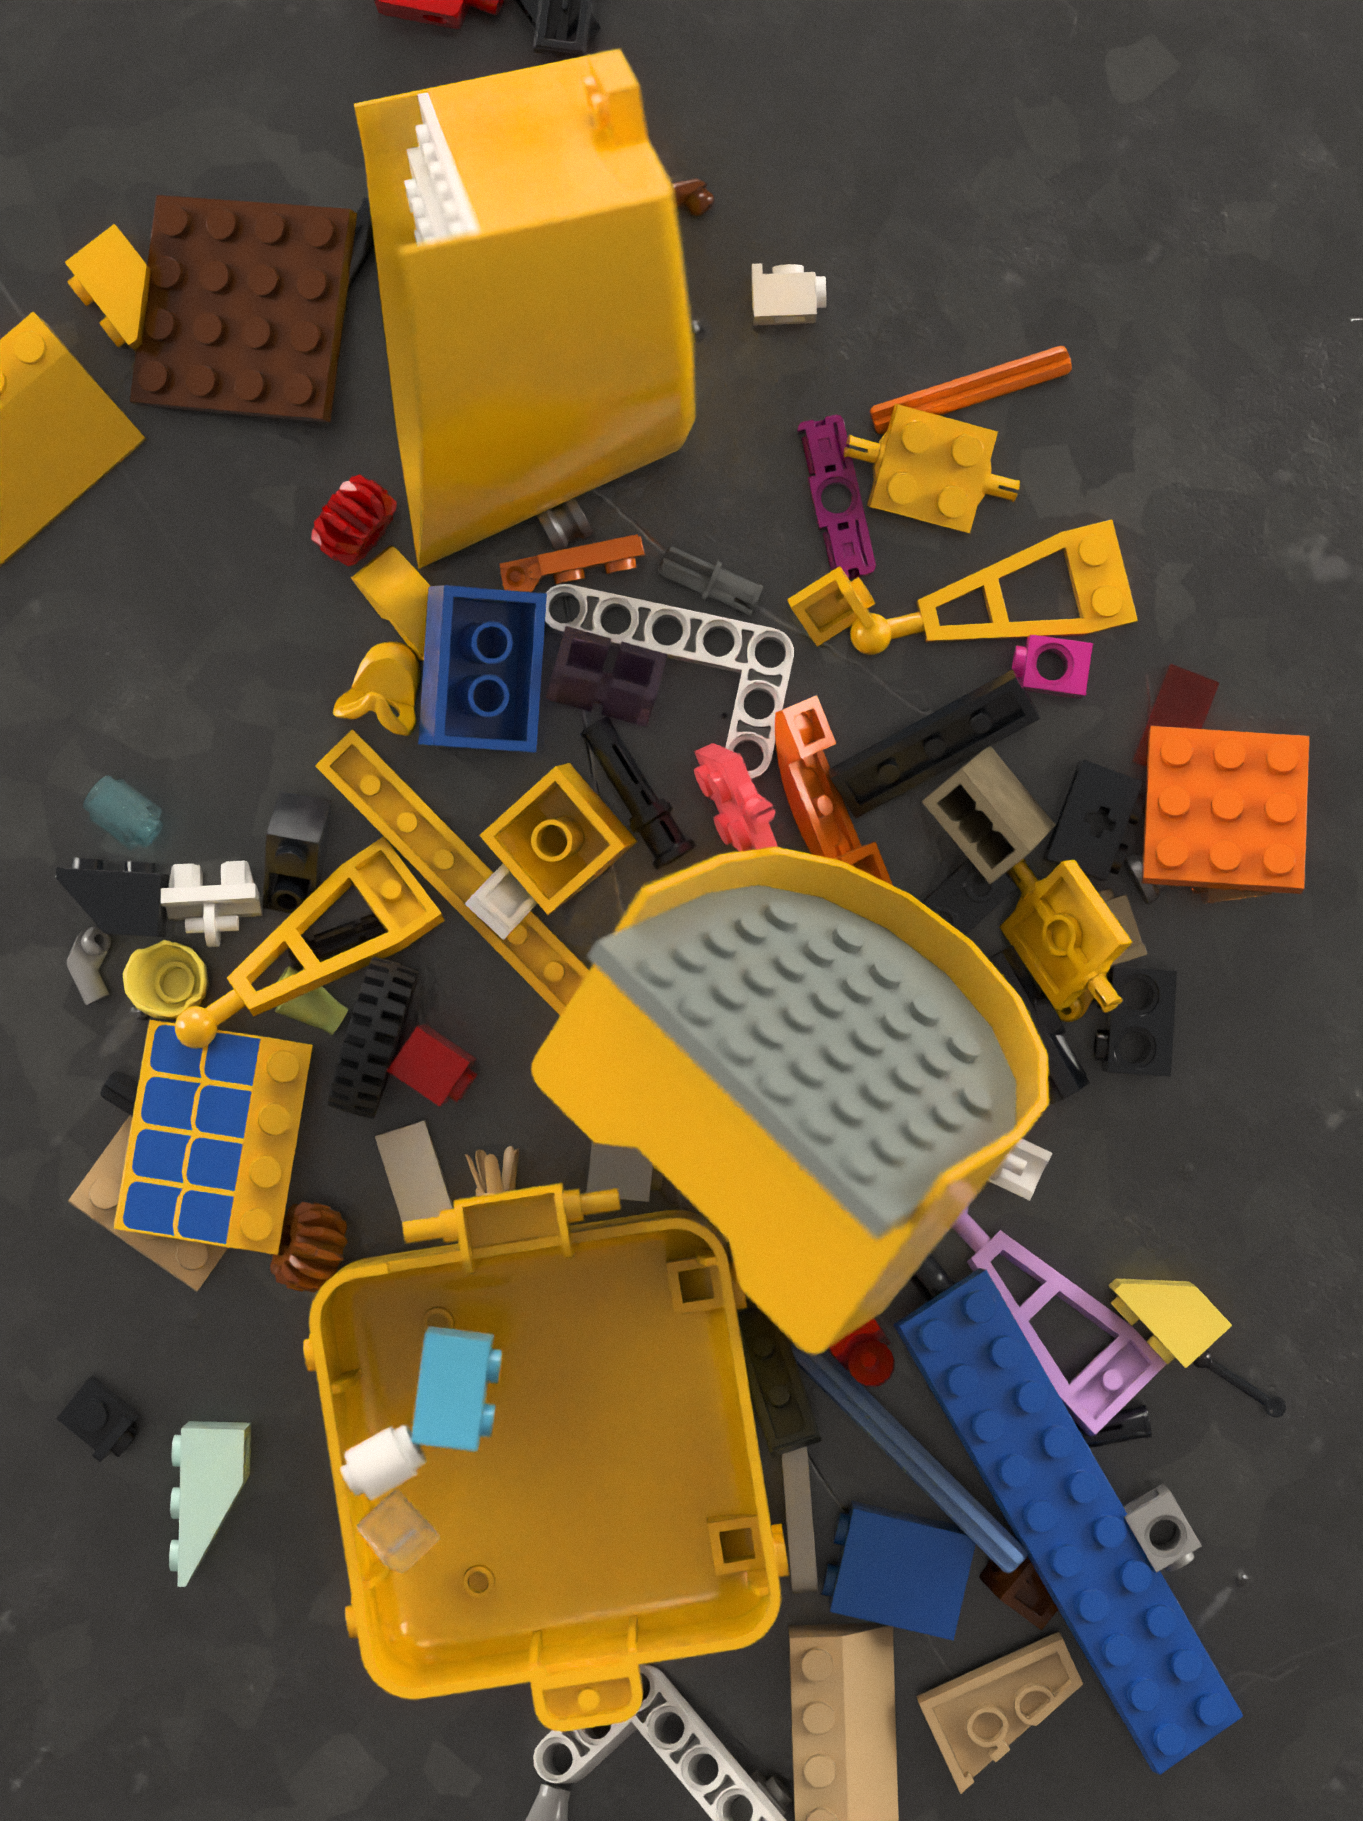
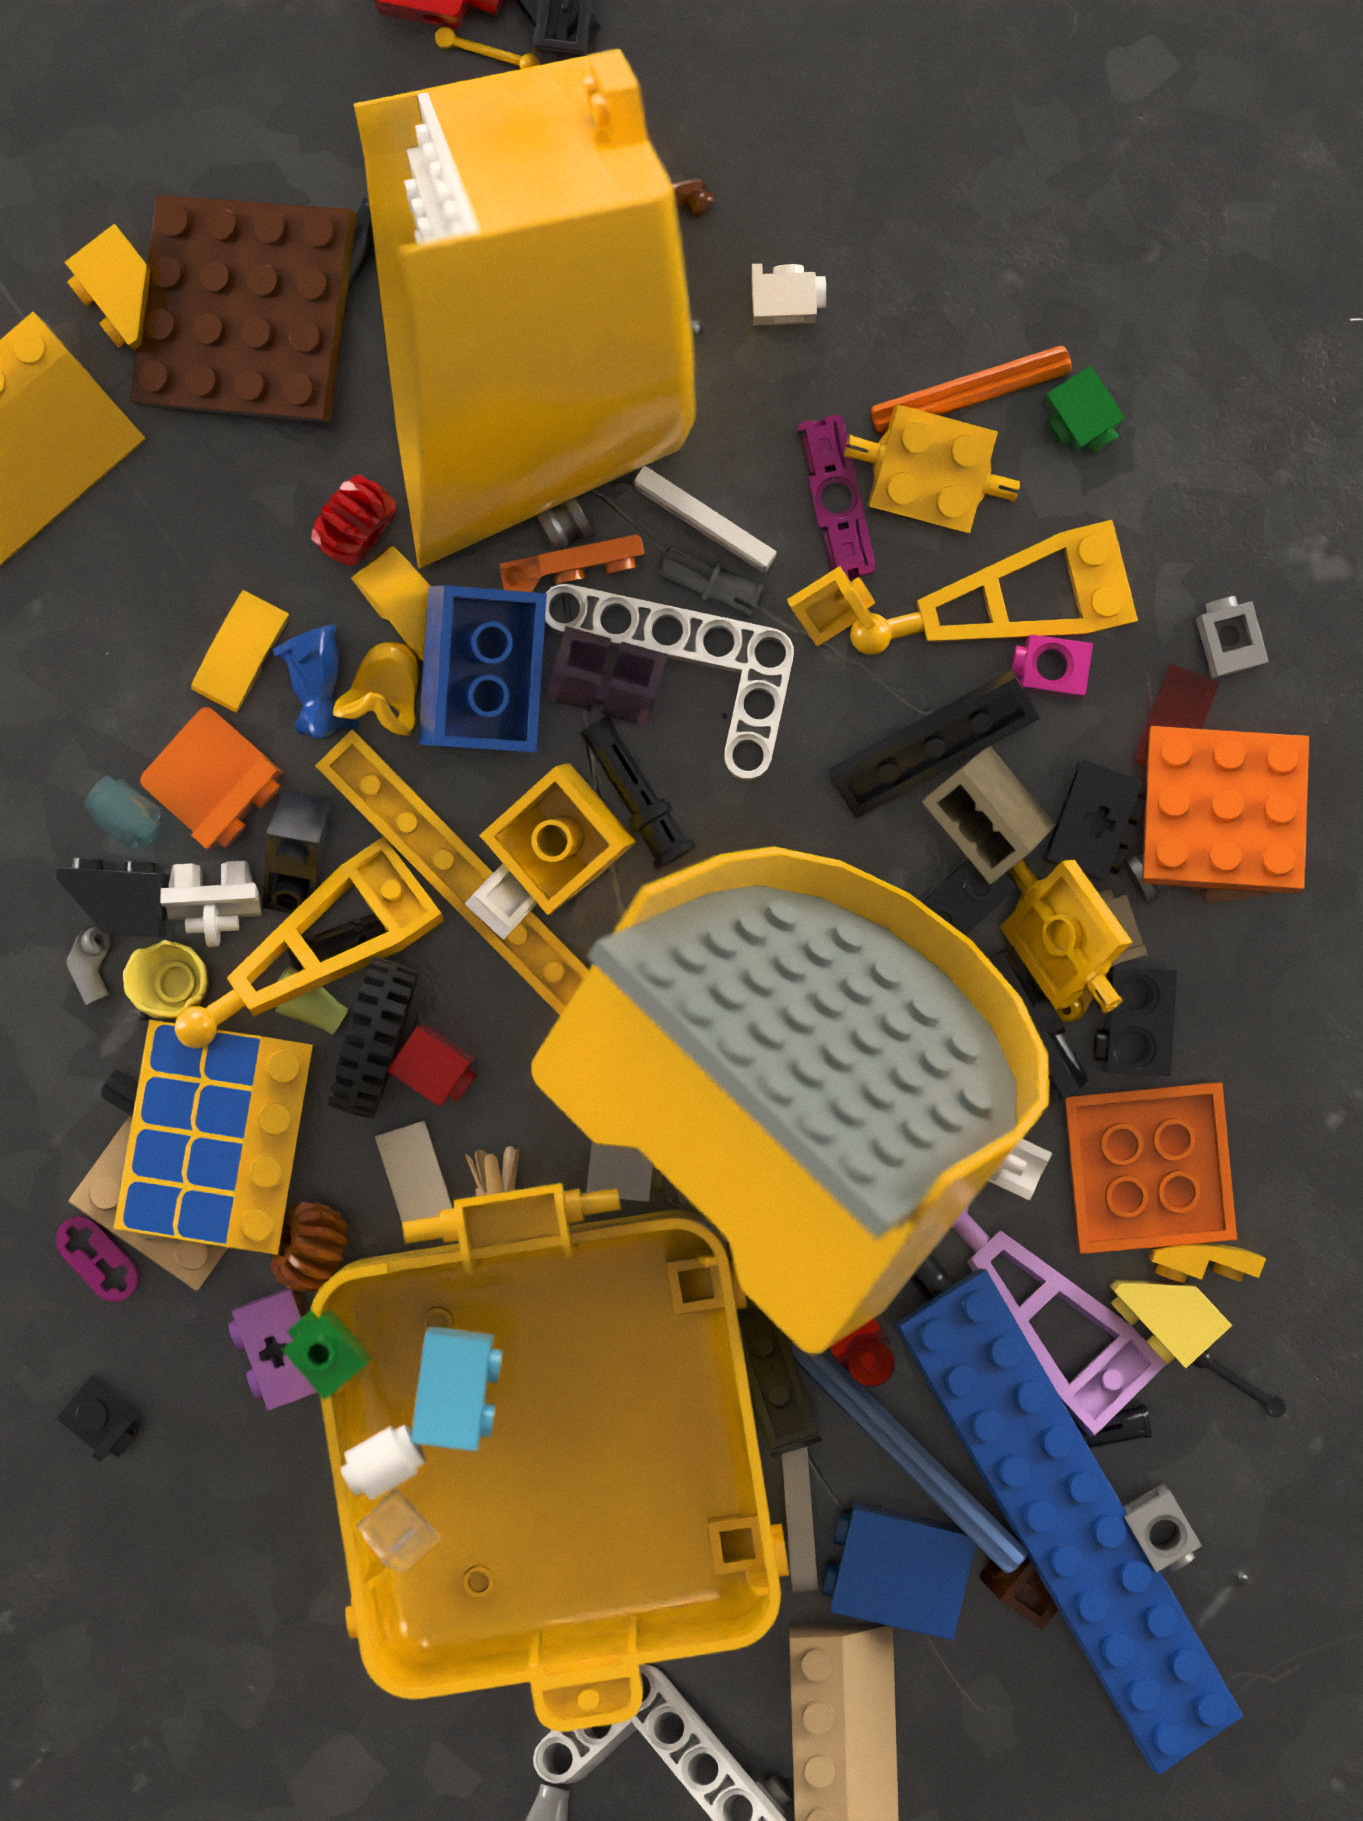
(89, 1267): none -> magenta beam
(212, 779): none -> orange bracket
(212, 1474): light aqua slope -> none
(239, 651): none -> yellow slope
(253, 1331): none -> medium lavender brick
(313, 674): none -> blue animal
(325, 1351): none -> green brick
(447, 40): none -> yellow hinge
(704, 519): none -> white tile
(742, 812): coral plate -> none
(813, 798): orange slope -> none
(996, 1703): tan wing -> none
(1083, 413): none -> green brick
(1150, 1168): none -> orange plate
(1192, 1259): none -> yellow slope
(1249, 646): none -> light grey brick

